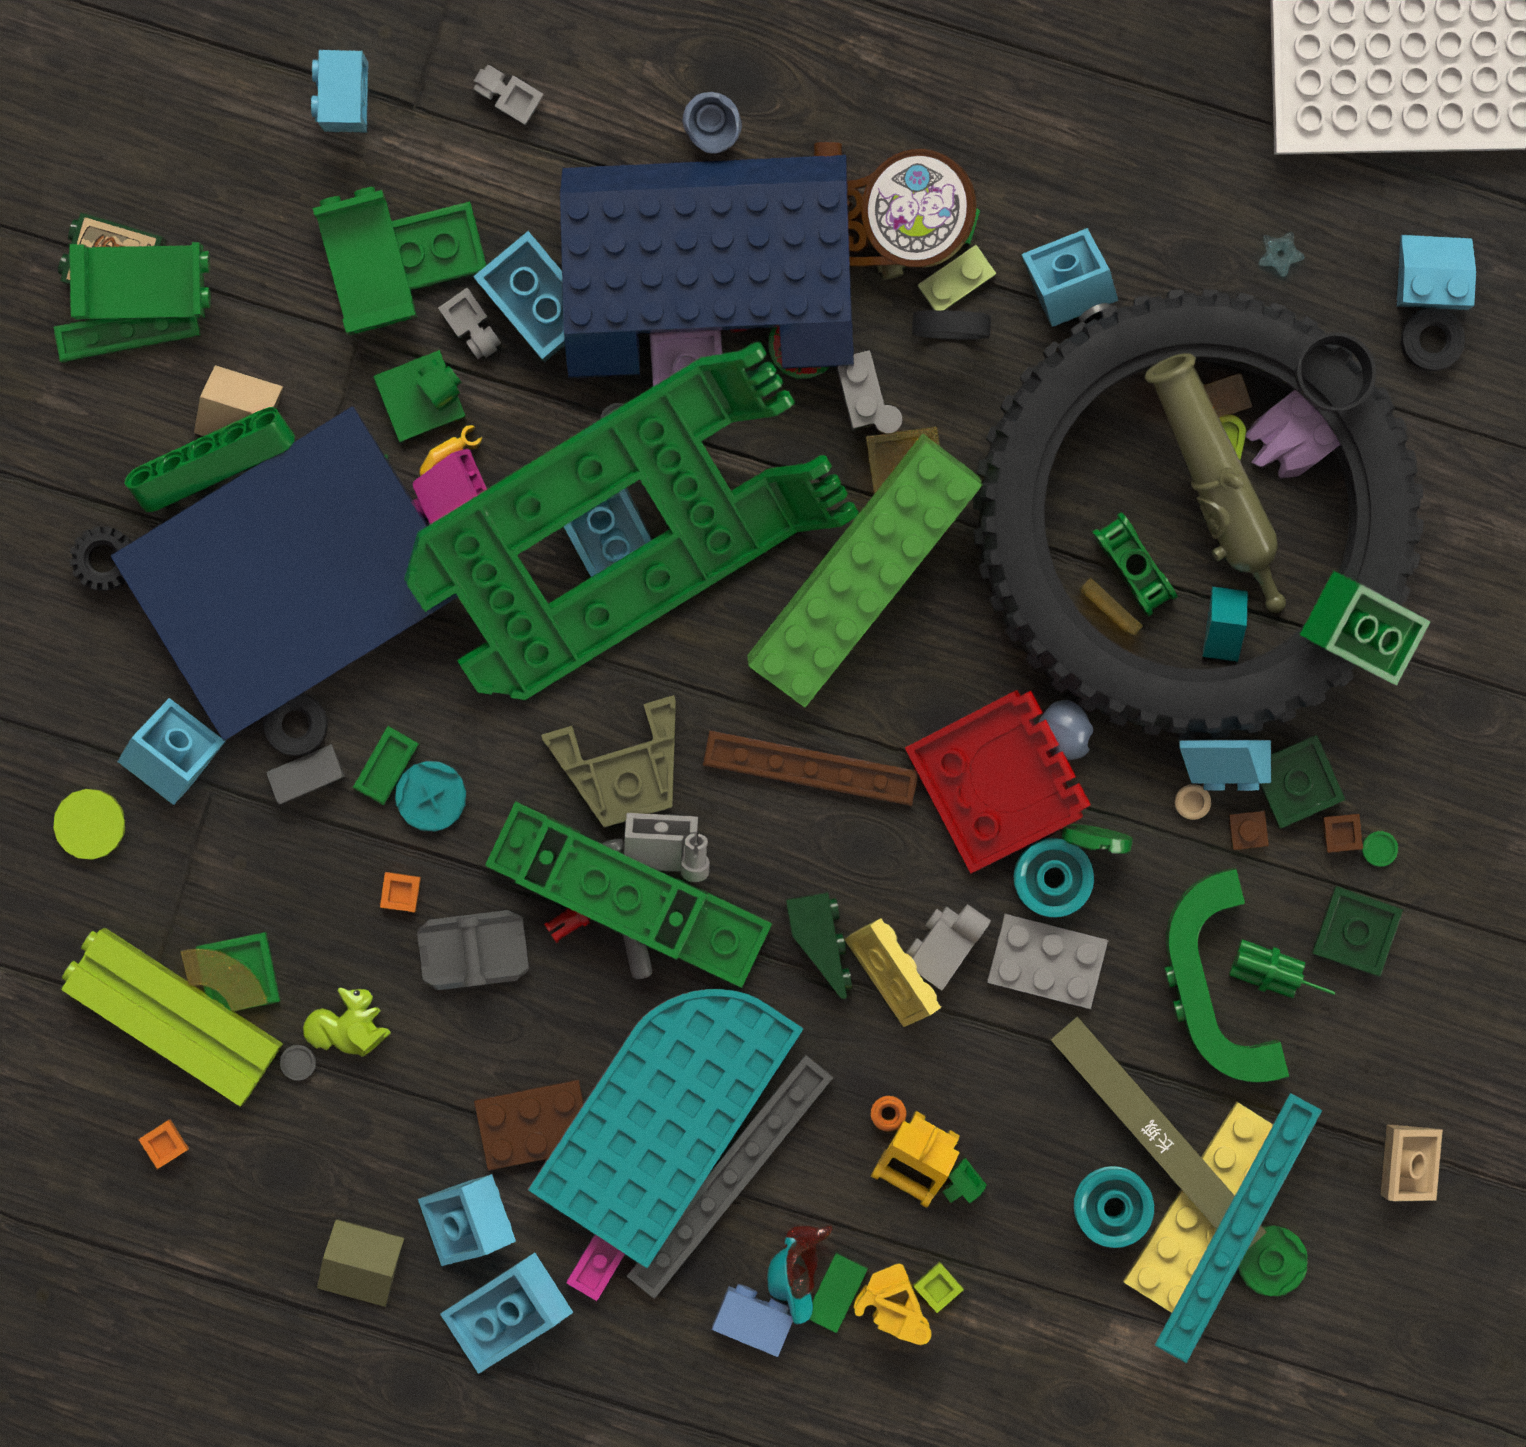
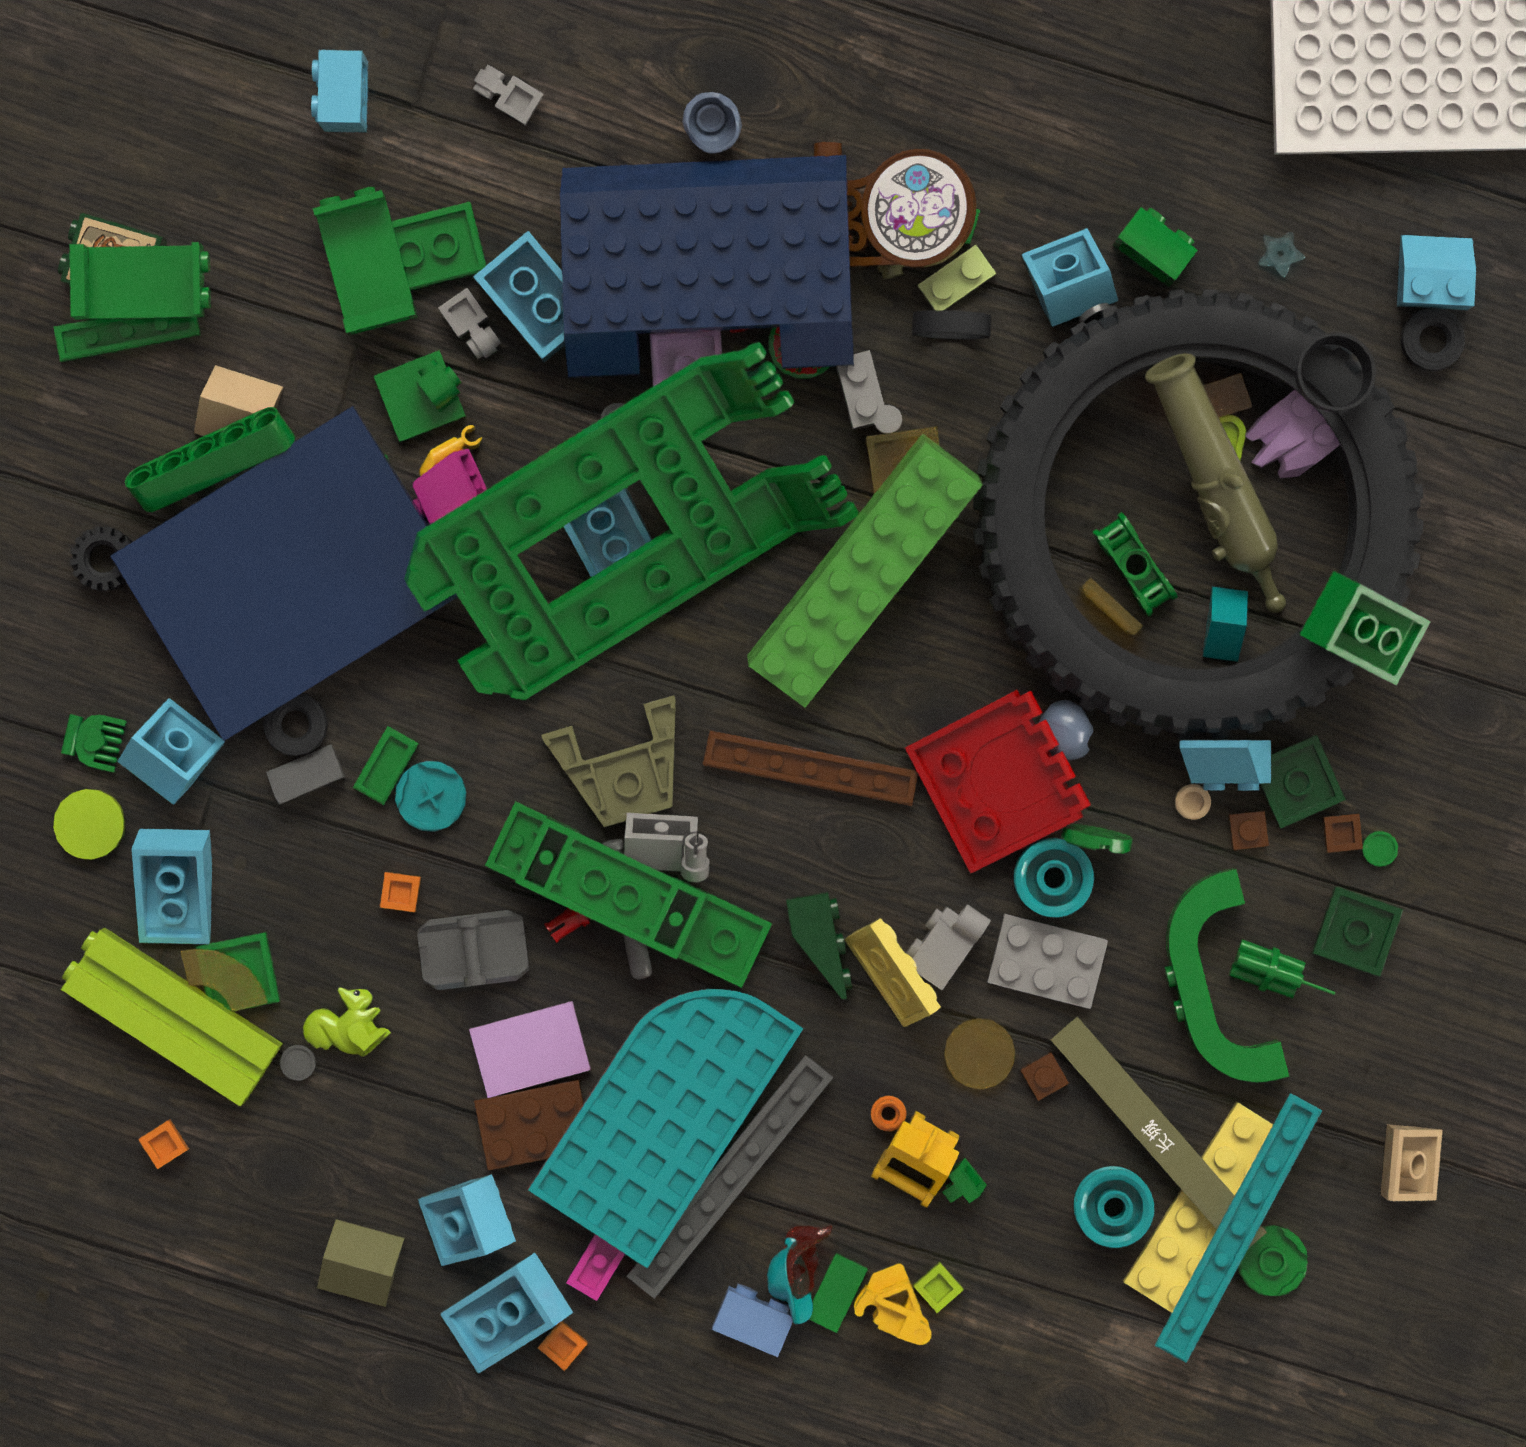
(89, 738): none -> green piece
(173, 885): none -> medium azure slope
(530, 1049): none -> lavender tile
(562, 1345): none -> orange tile
(979, 1053): none -> clear yellow tile
(1044, 1076): none -> reddish brown plate
(1156, 246): none -> green slope

